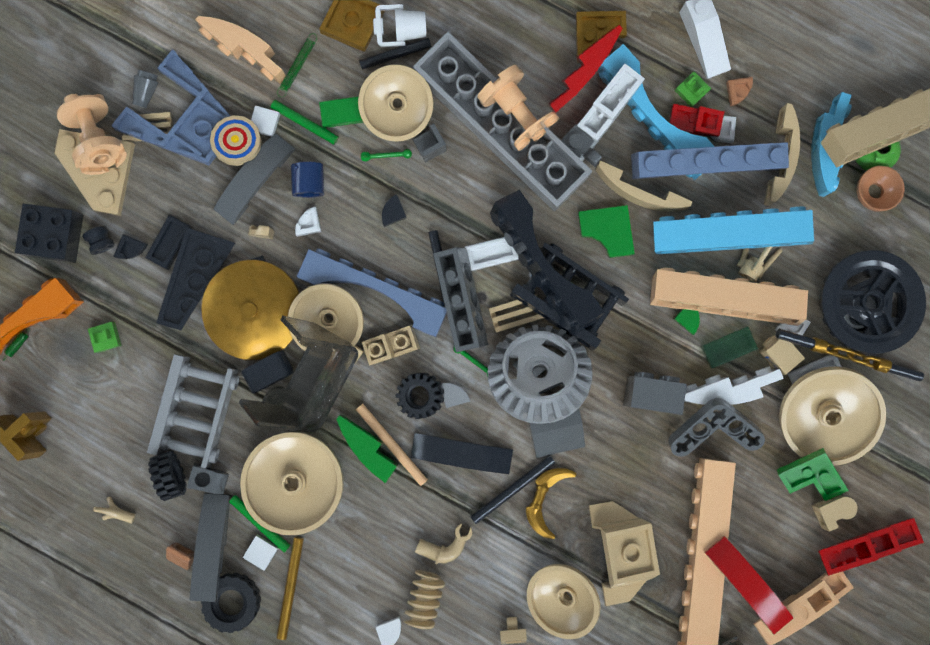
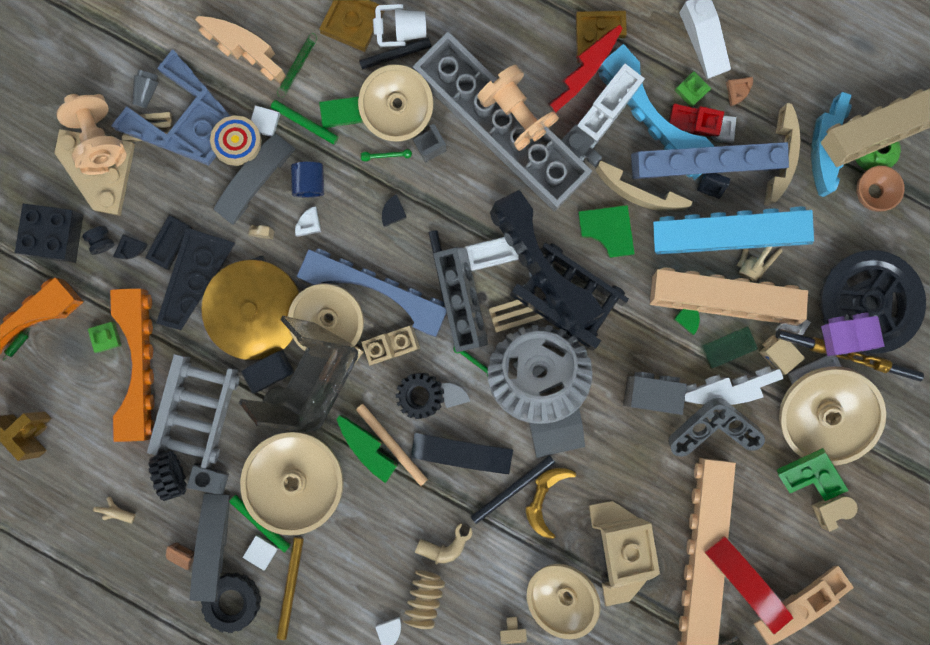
(131, 312): none -> orange arch
(713, 184): none -> black tile
(853, 335): none -> medium lavender brick
(870, 546): red slope -> none

